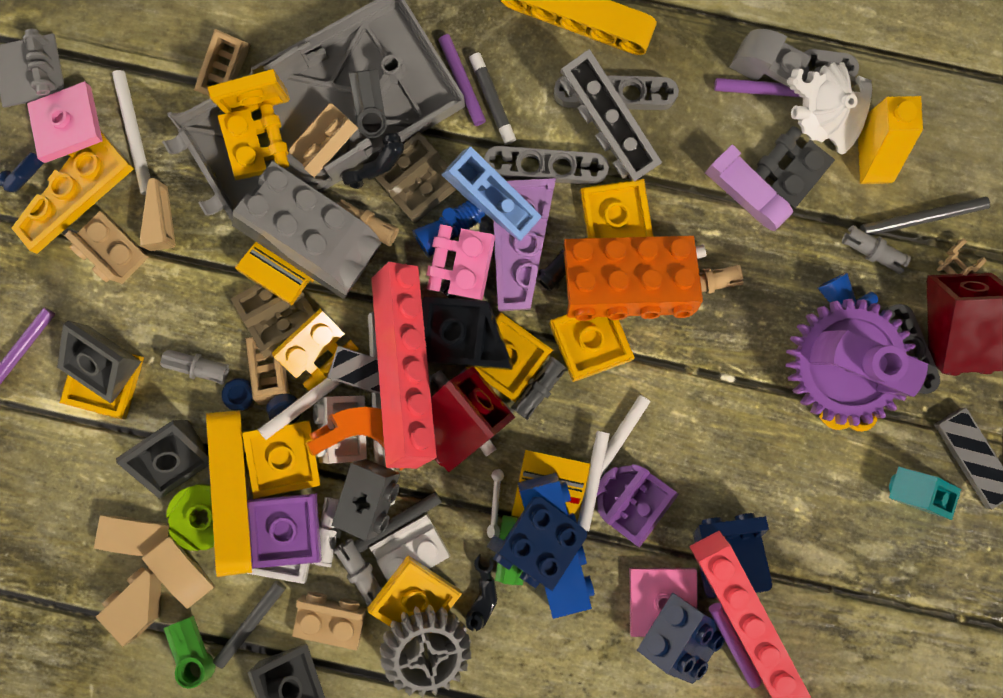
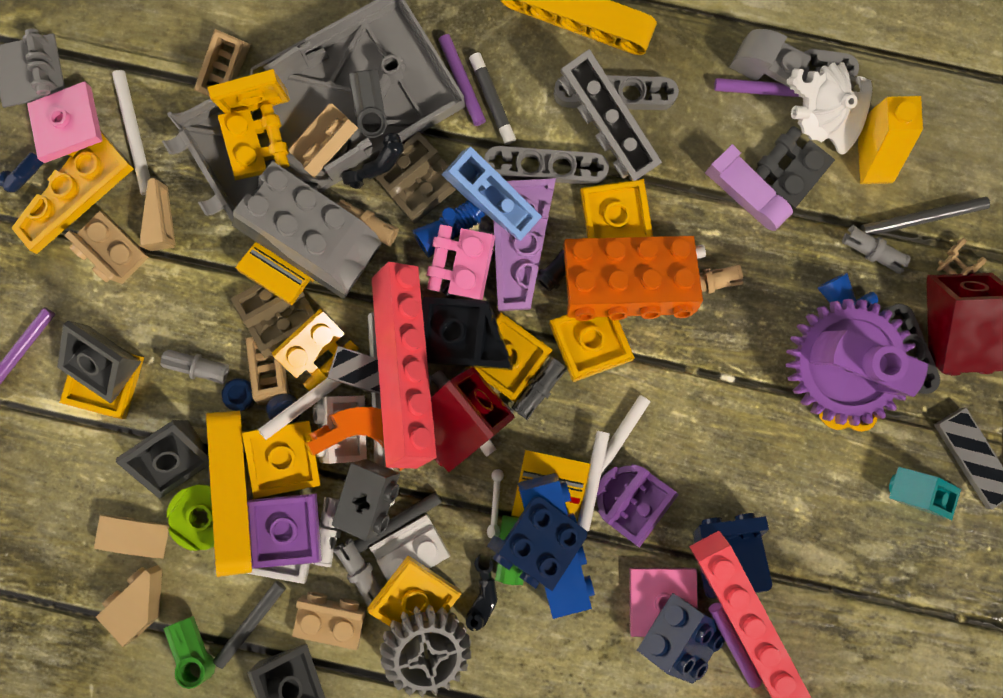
(178, 572): tan slope -> none

